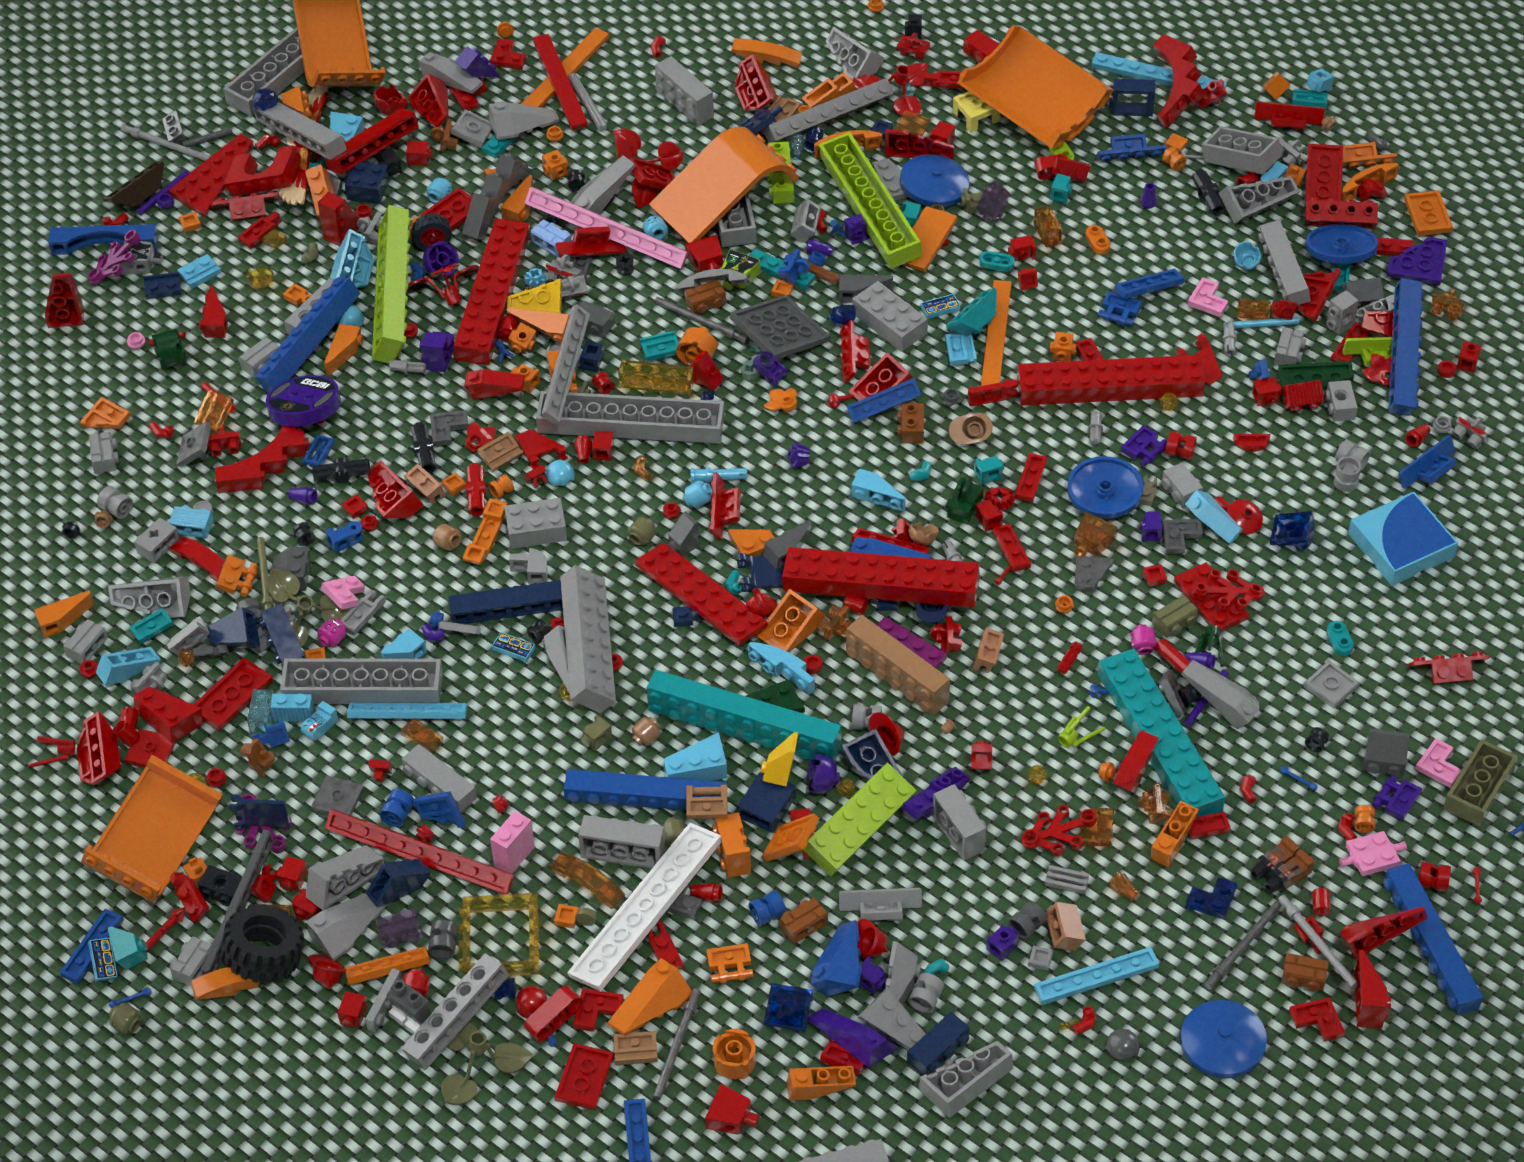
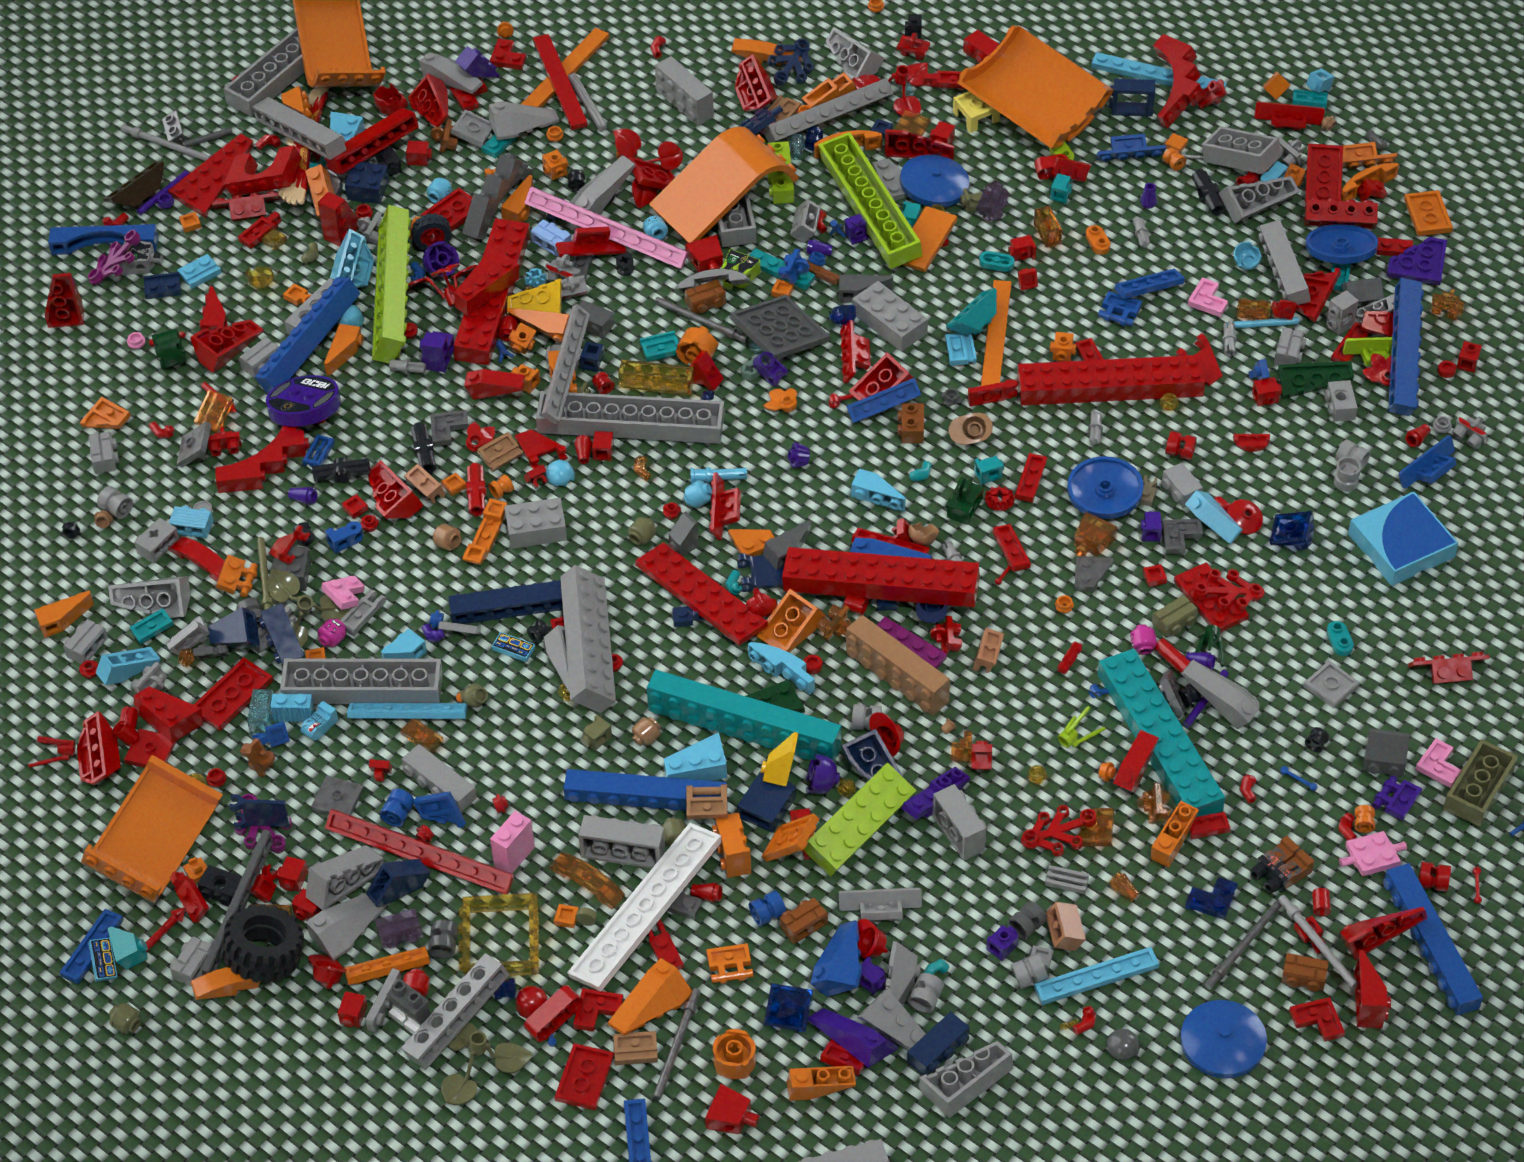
(146, 992): blue hinge -> none
(221, 345): none -> red wedge
(264, 99): clear blue hair -> none
(283, 545): none -> red flag
(473, 695): none -> olive animal
(486, 281): none -> red wedge
(533, 563): light grey brick -> none
(801, 48): none -> dark blue plant
(940, 306): tile -> none
(962, 750): none -> clear orange bracket
(988, 515): red brick -> none
(1029, 971): none -> light grey wheel
(1140, 442): dark purple plate -> none
(1141, 232): none -> light grey axle
(1303, 394): red brick -> none

